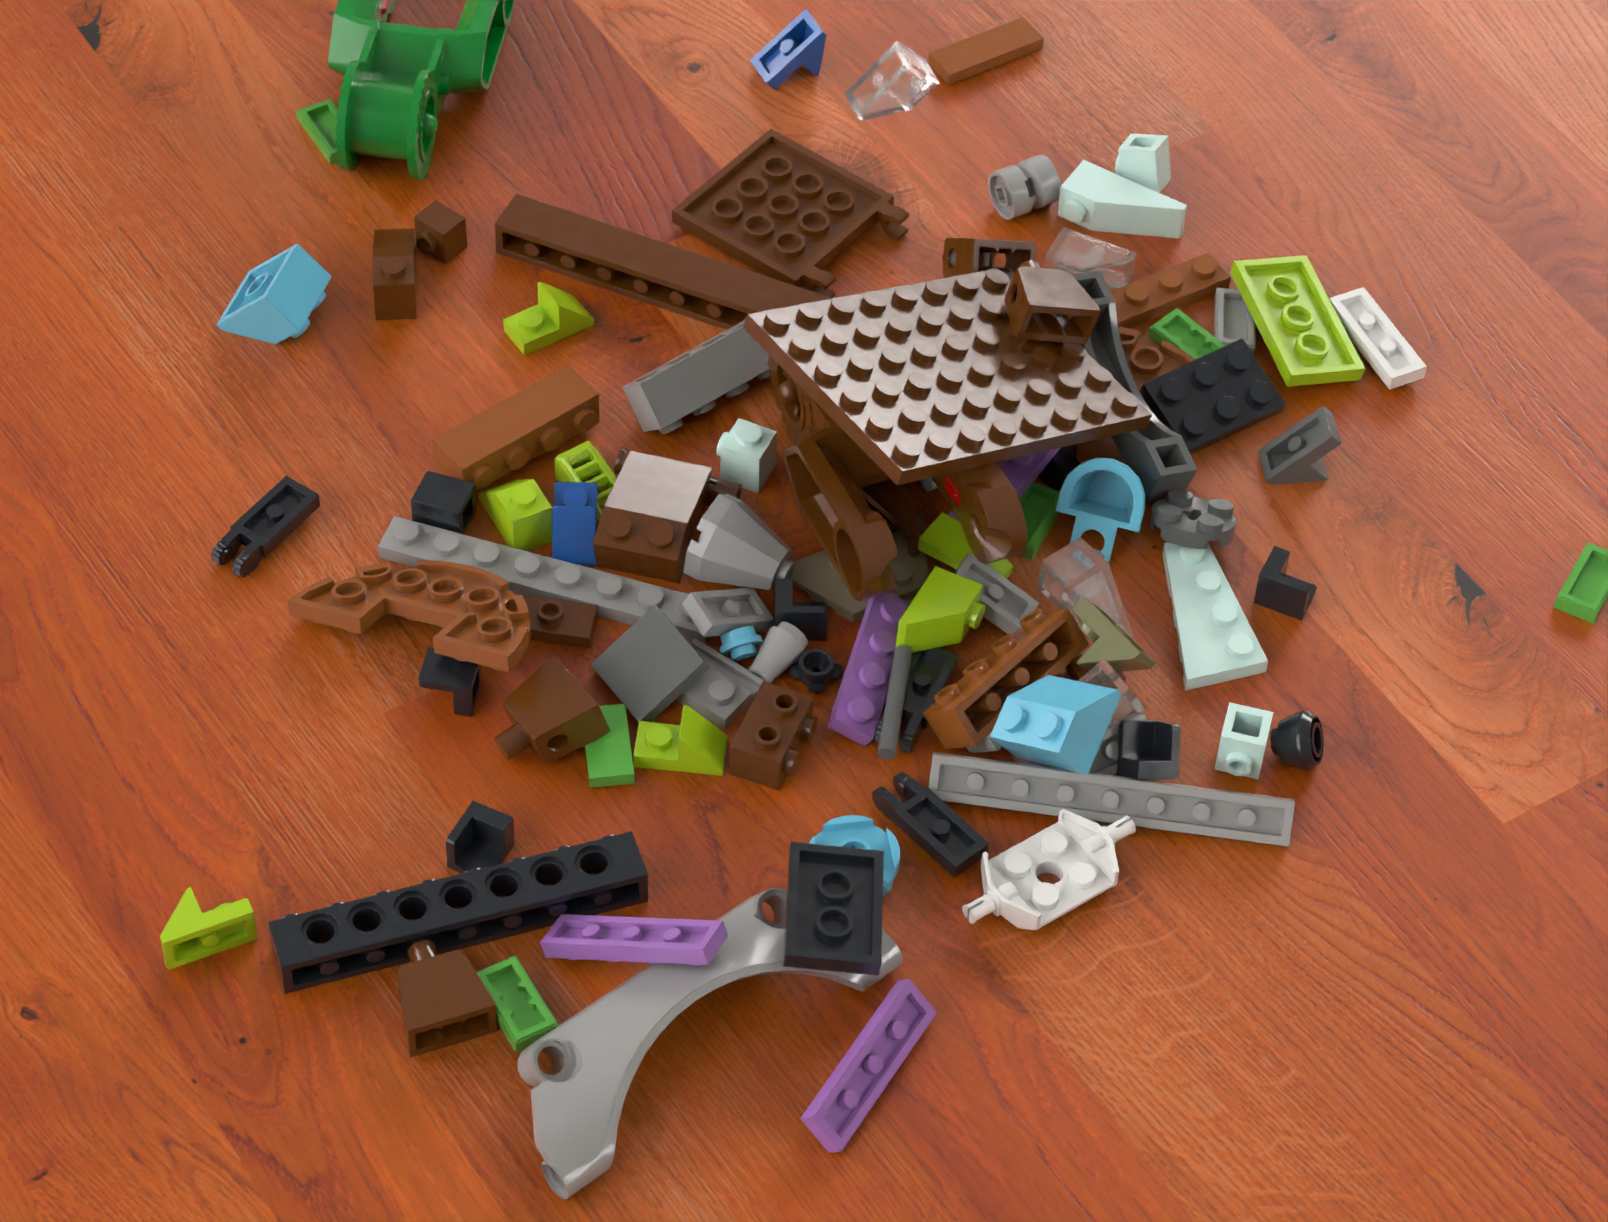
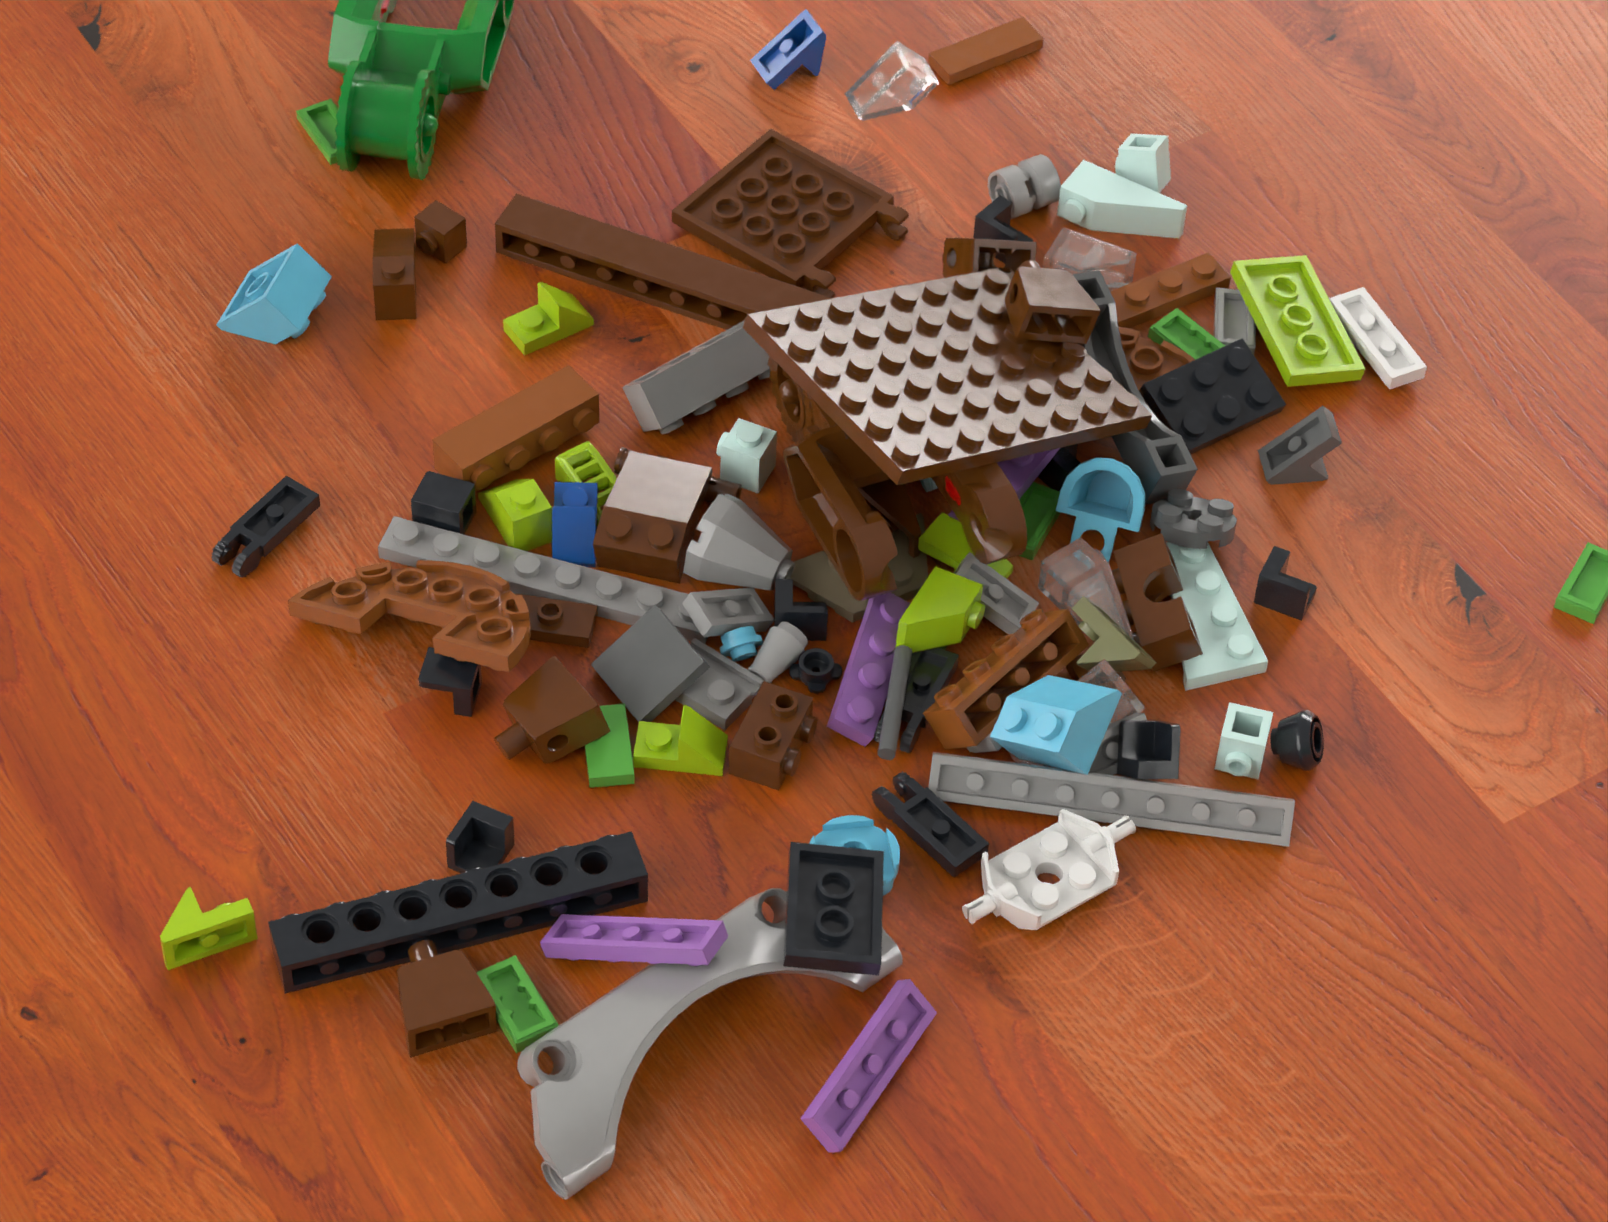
(994, 224): none -> black panel
(1147, 577): none -> reddish brown arch

